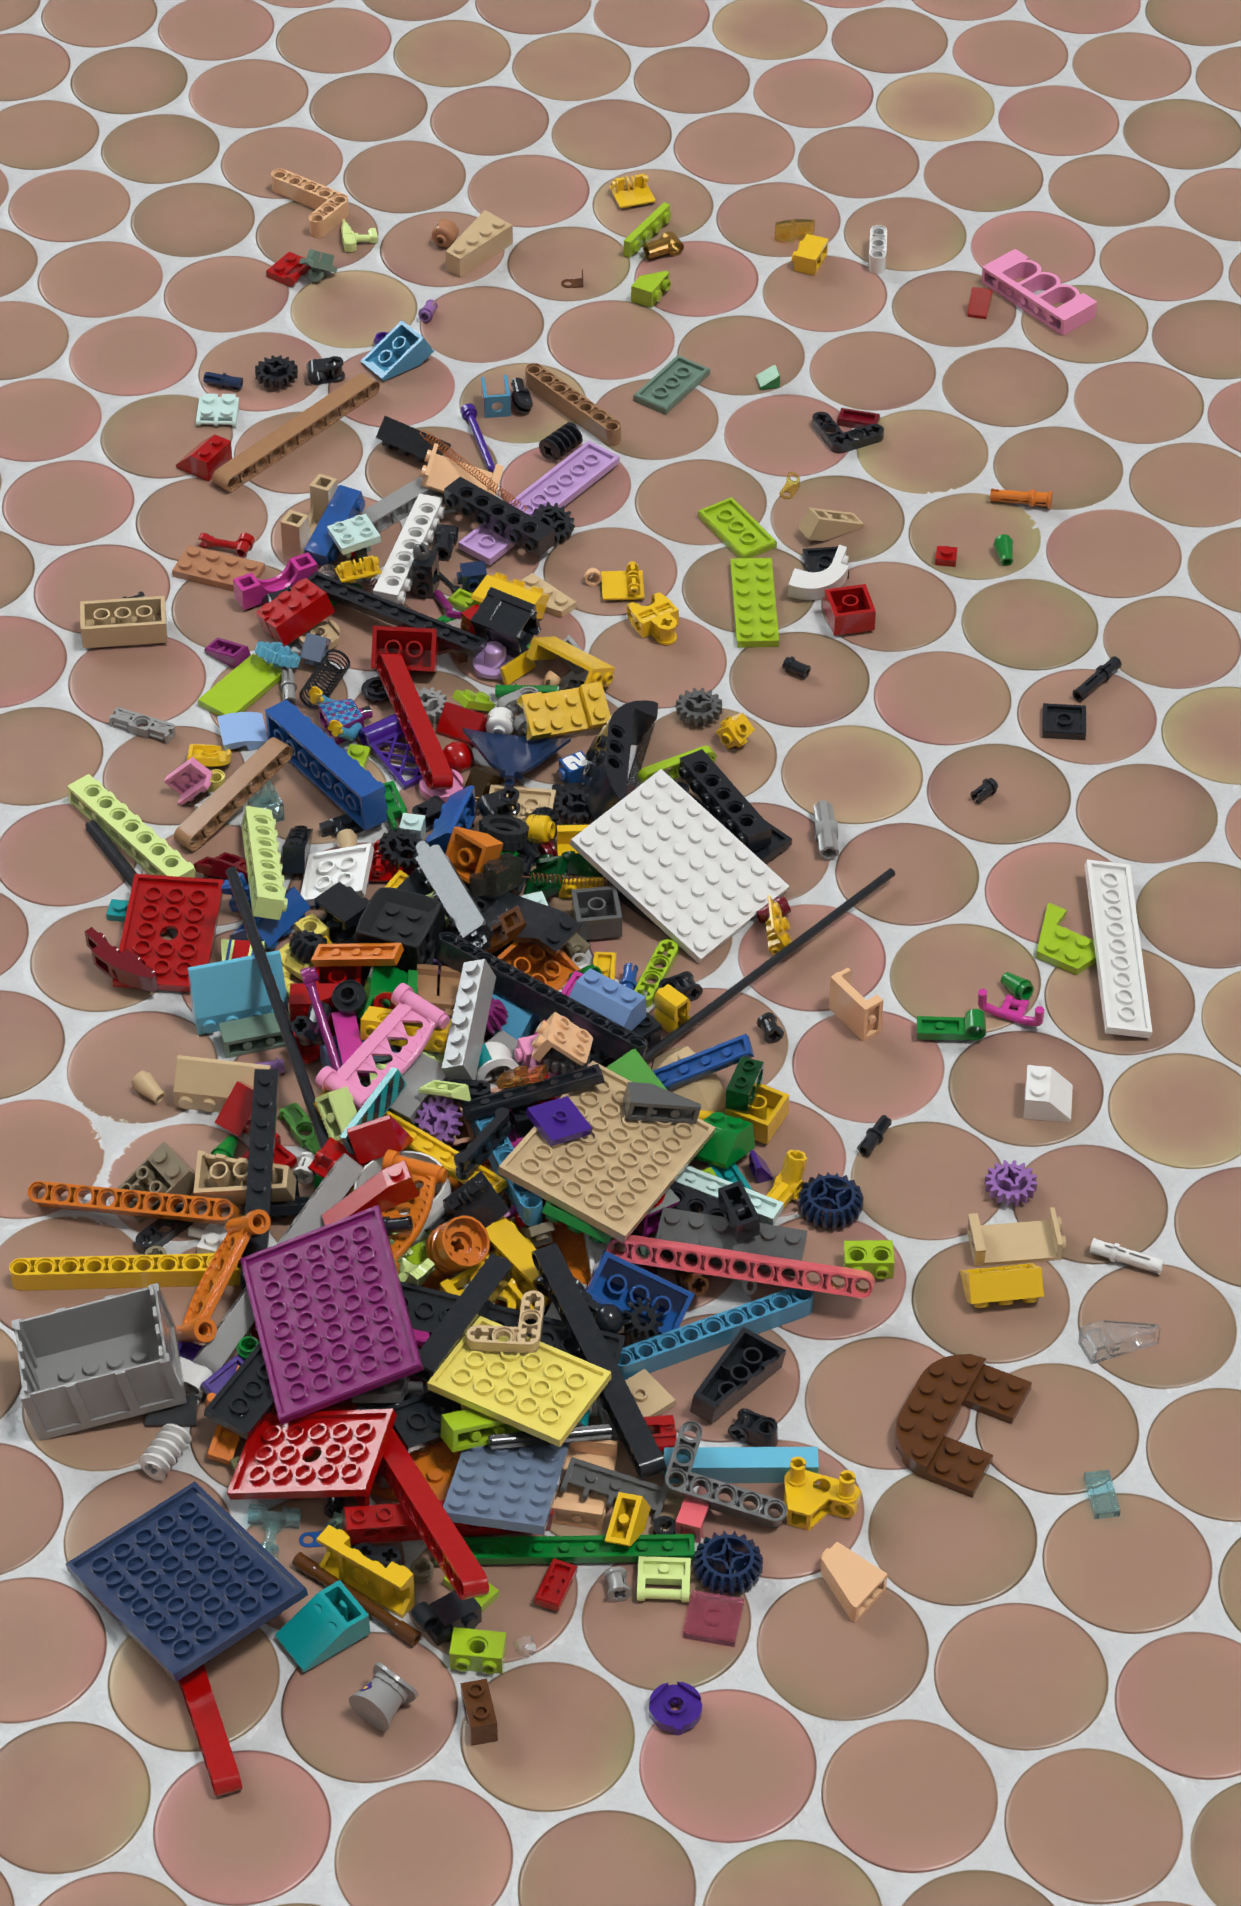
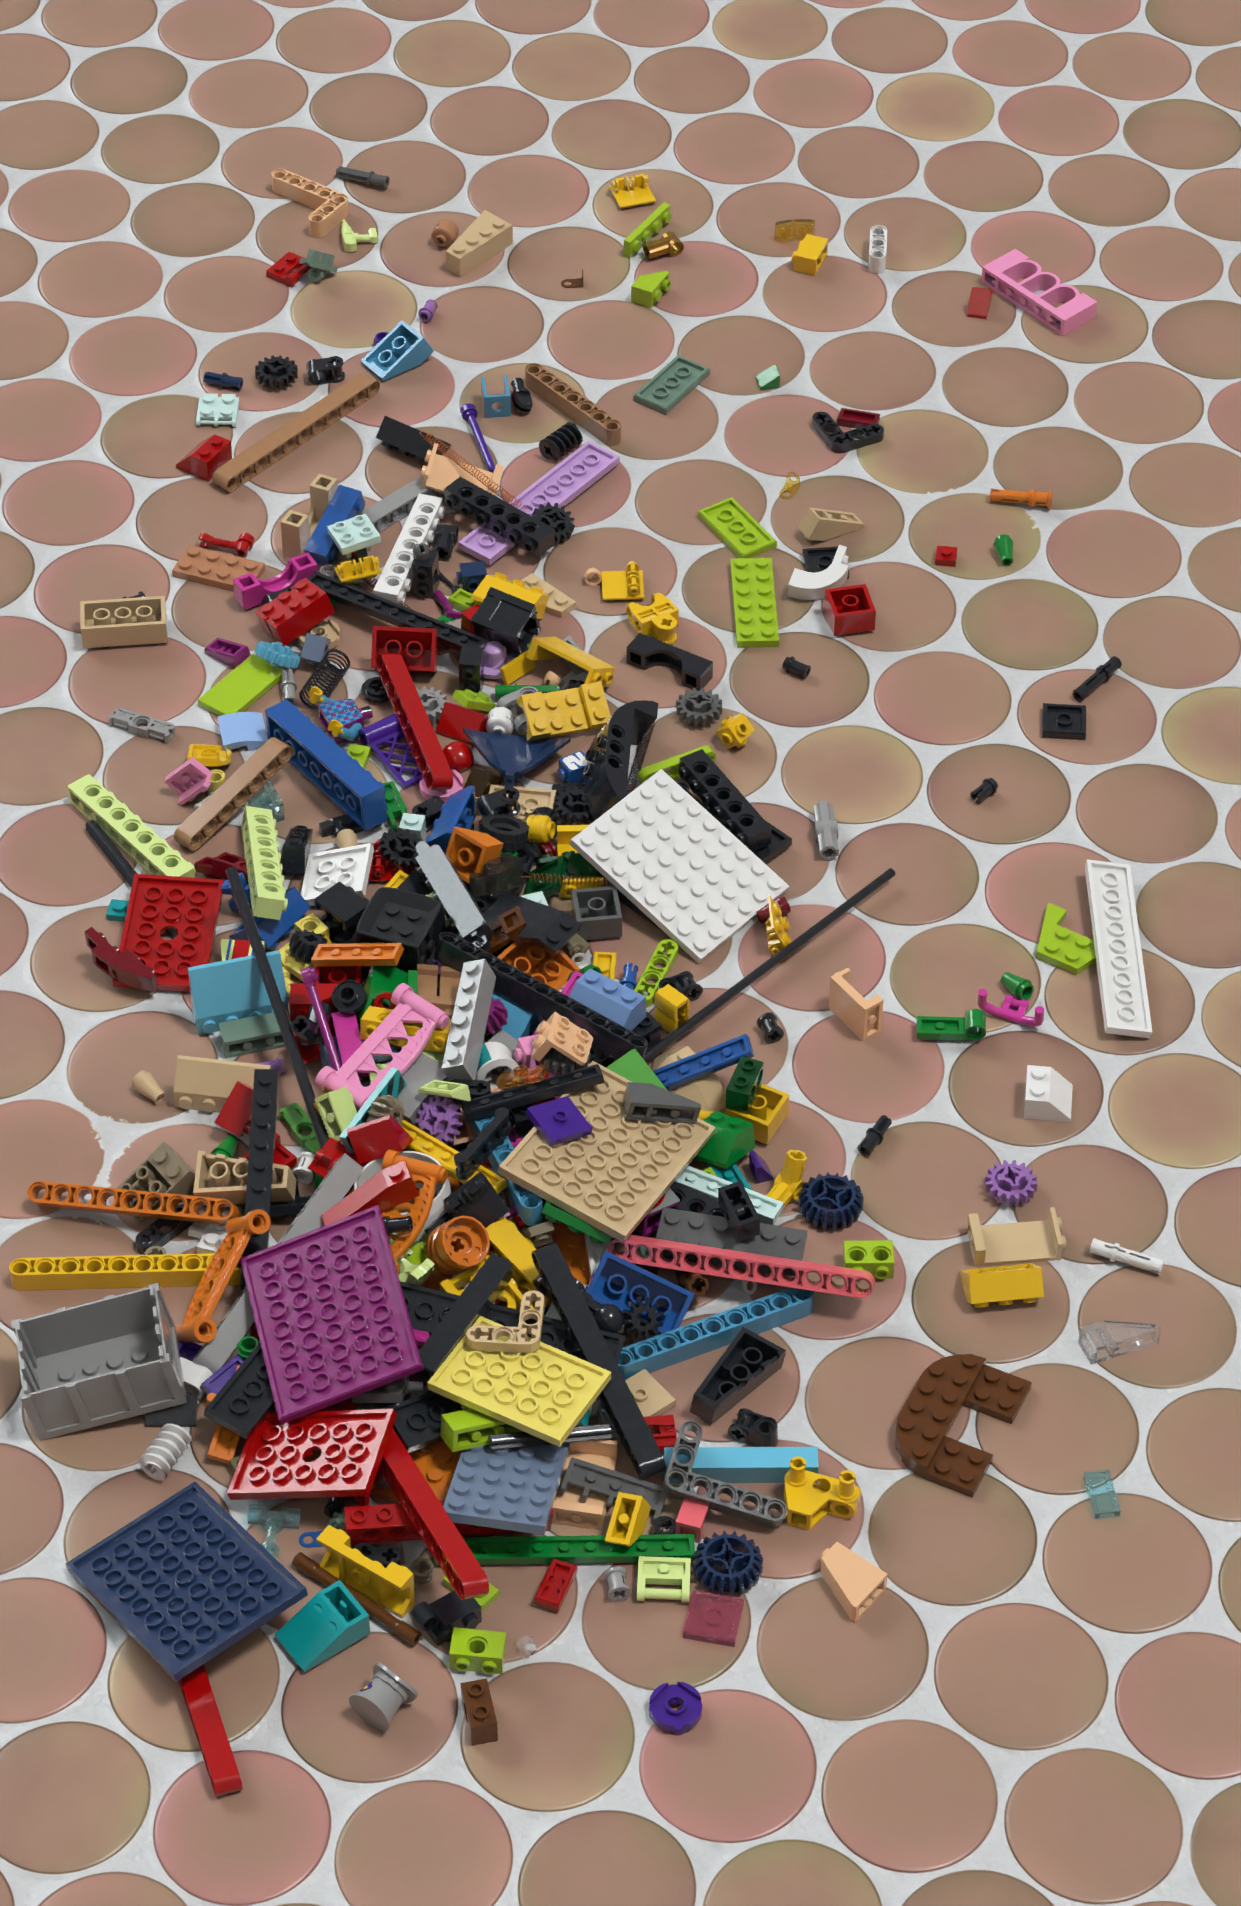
(364, 177): none -> dark grey axle
(386, 1106): none -> dark tan gear
(471, 669): none -> black brick
(649, 652): none -> black arch

